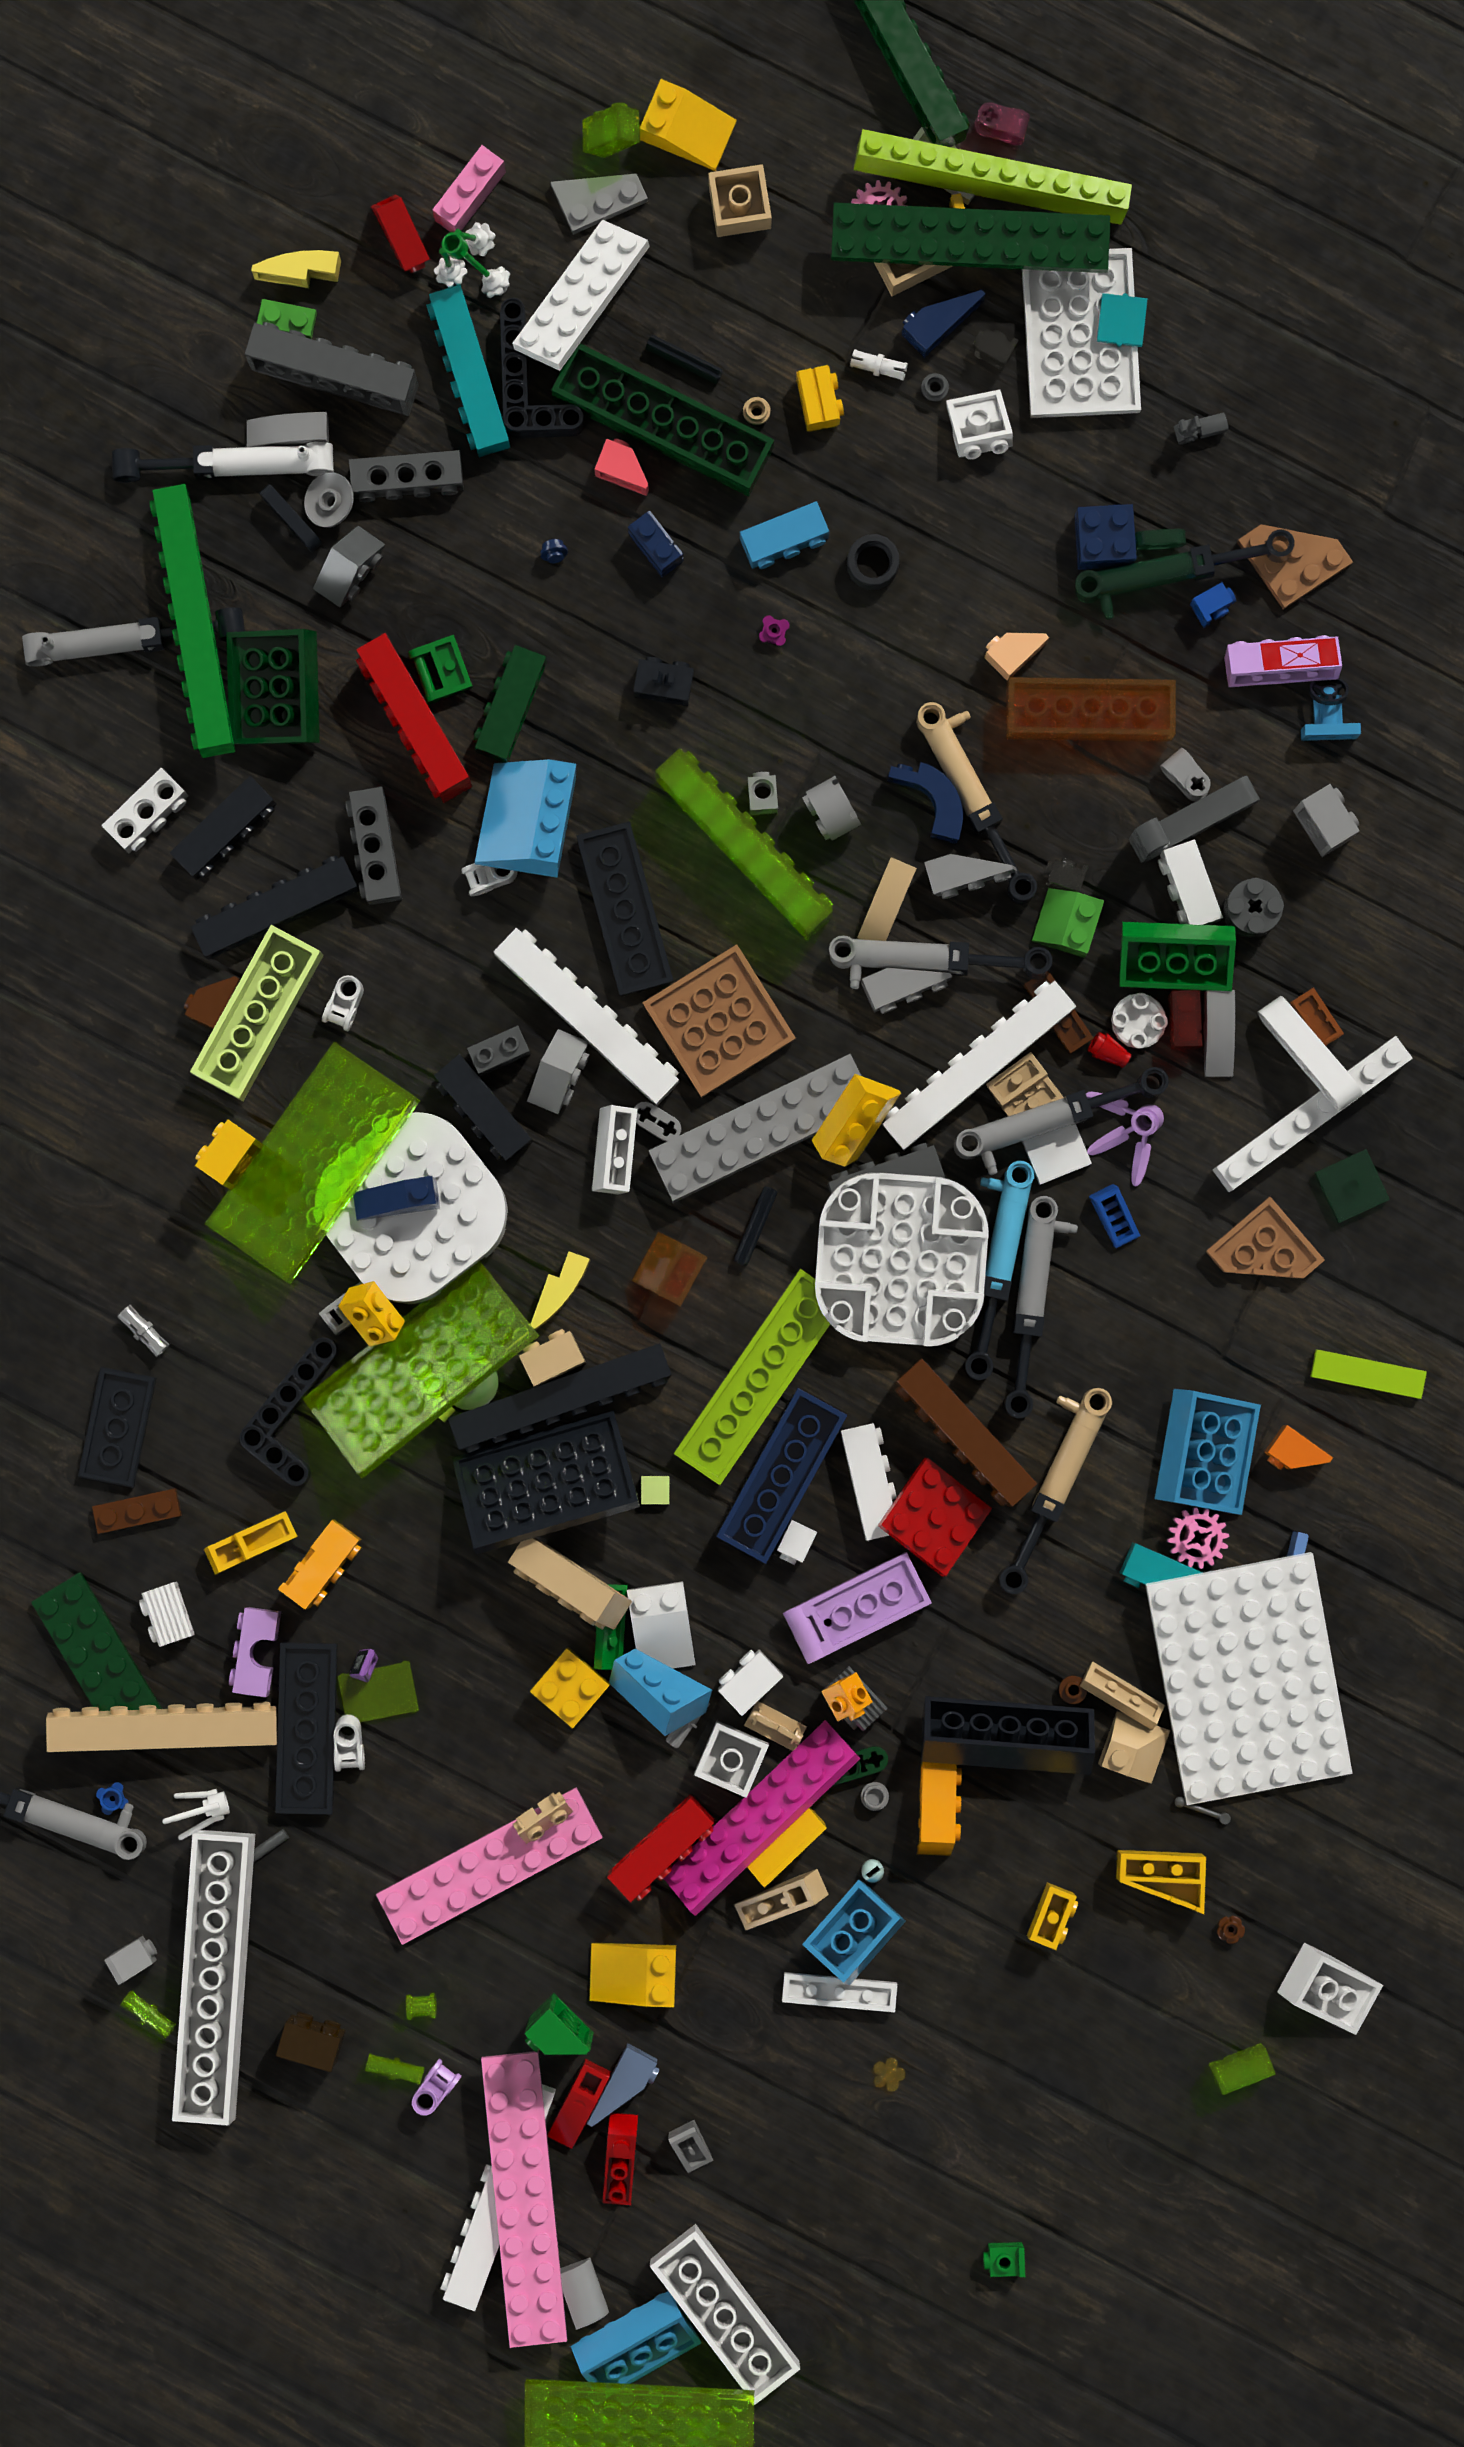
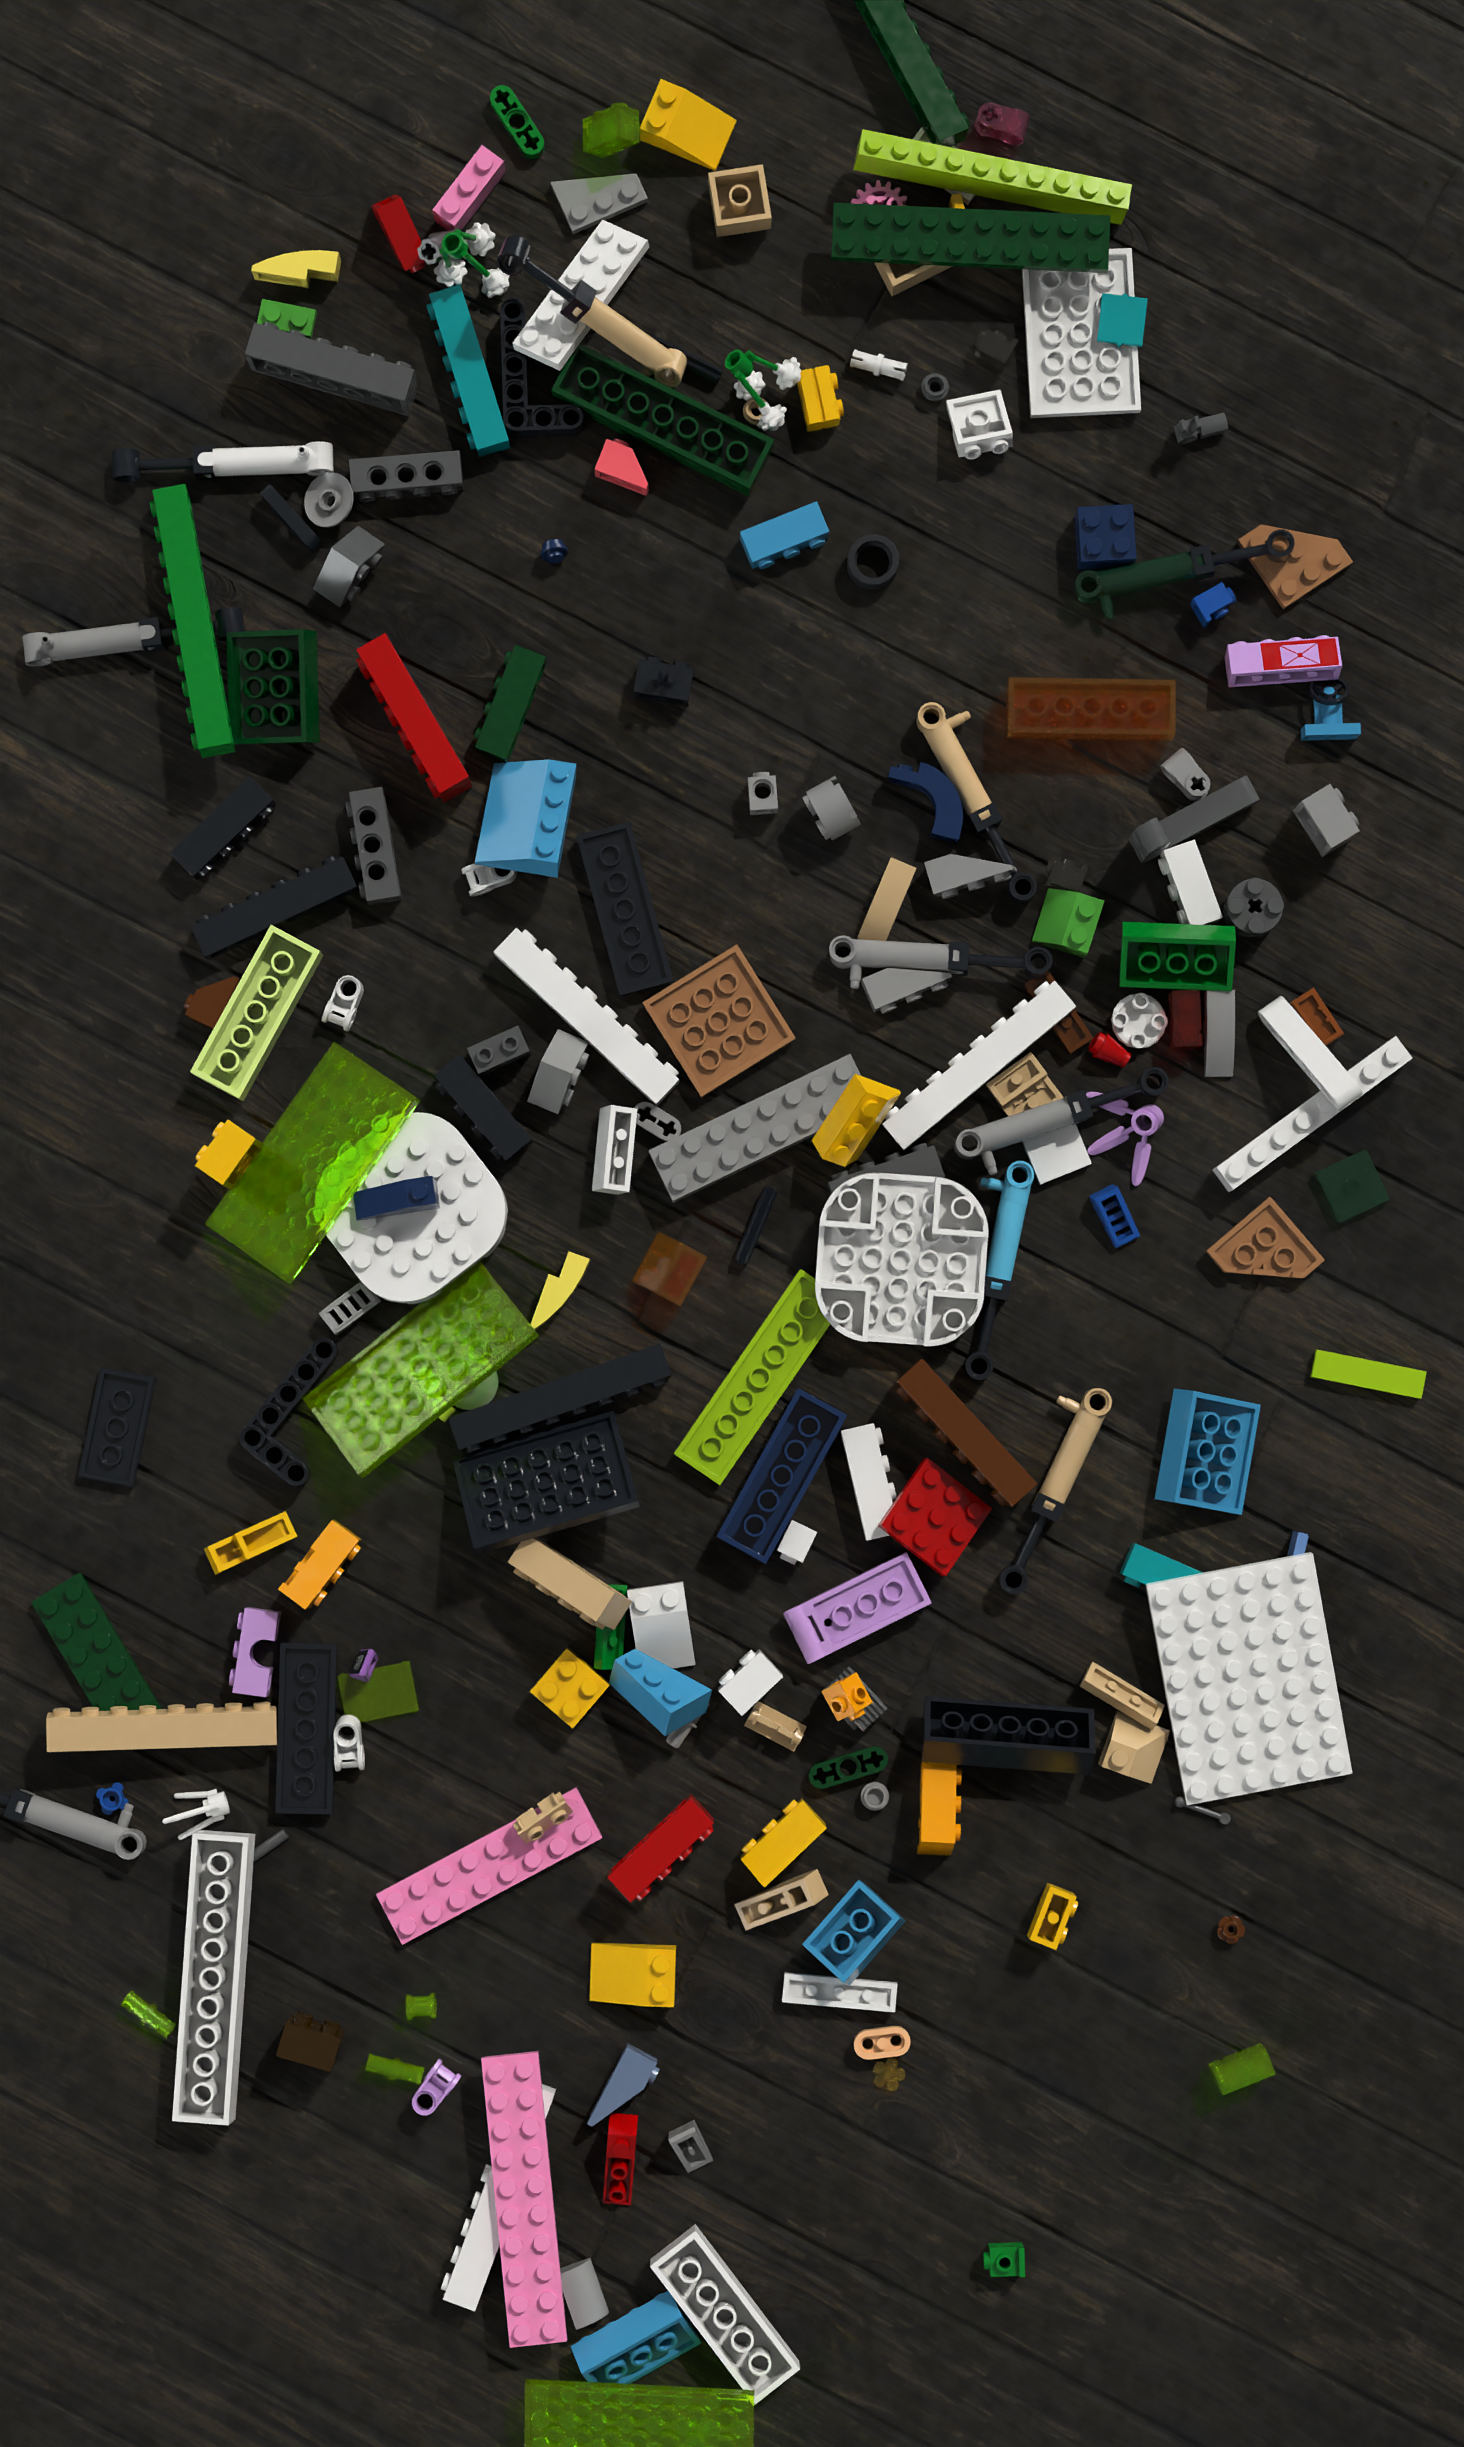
(131, 1959): light grey slope -> none
(136, 1511): reddish brown plate -> none
(143, 1330): light grey pin -> none
(145, 796): white brick -> none
(166, 1614): white brick -> none
(288, 429): light grey slope -> none
(371, 1313): yellow brick -> none
(430, 247): none -> dark grey piece
(449, 667): green plate -> none
(533, 134): none -> green beam
(551, 1358): tan brick -> none
(557, 2030): green slope -> none
(579, 2103): red slope -> none
(582, 305): none -> piece
(655, 543): dark blue brick -> none
(655, 1489): yellowish green tile -> none
(731, 1759): white brick -> none
(744, 844): clear neon green brick -> none
(751, 383): none -> white plant
(761, 1817): dark pink plate -> none
(774, 638): magenta plate -> none
(868, 1866): light aqua hinge -> none
(881, 2042): none -> light nougat plate
(938, 321): dark blue slope -> none
(1014, 651): light nougat slope -> none
(1032, 1292): light grey piece -> none
(1064, 1686): reddish brown plate -> none
(1160, 539): clear green beam -> none
(1166, 1875): yellow wedge -> none
(1191, 1526): bright pink gear -> none
(1294, 1451): orange slope -> none
(1329, 1989): white slope -> none

